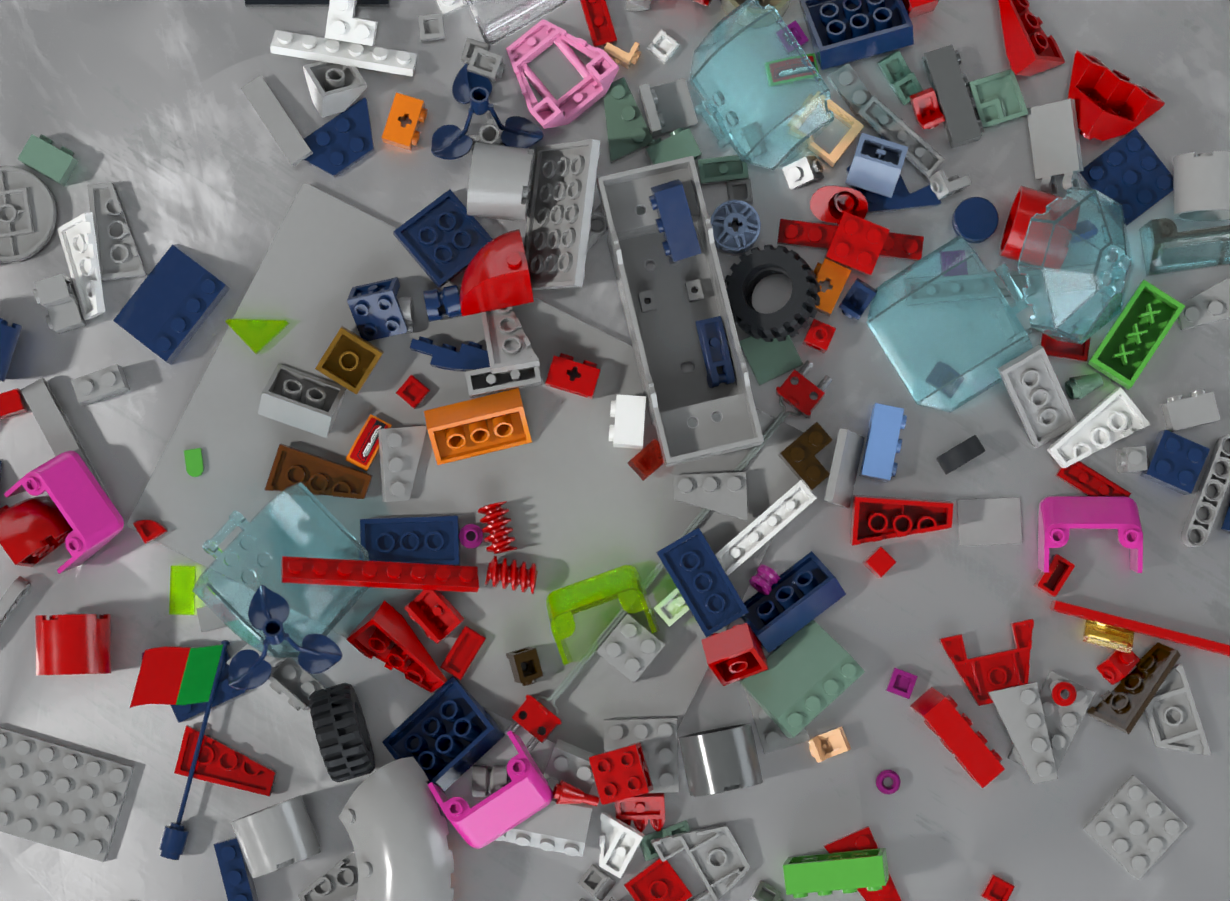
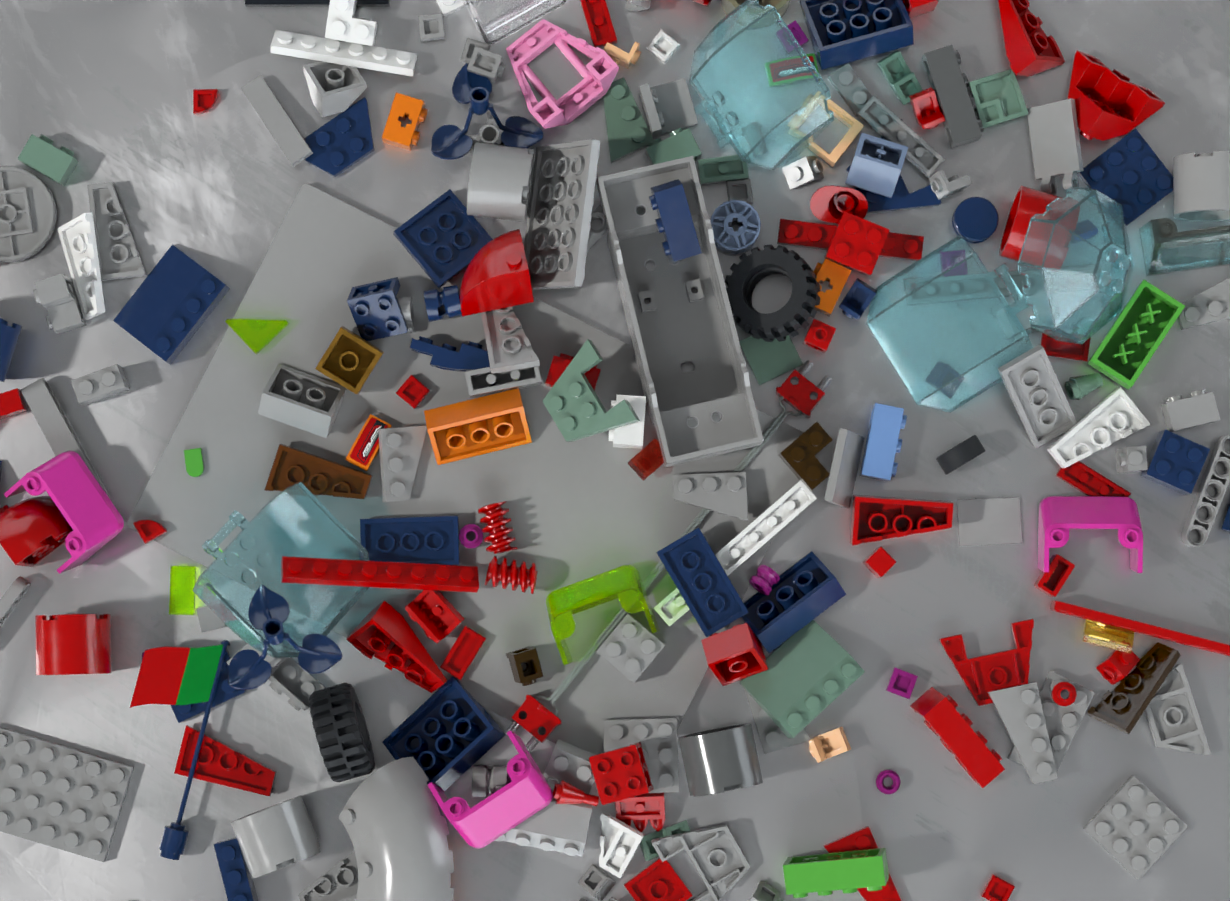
(204, 100): none -> red tile
(577, 406): none -> sand green wing
(715, 351): dark blue plate -> none

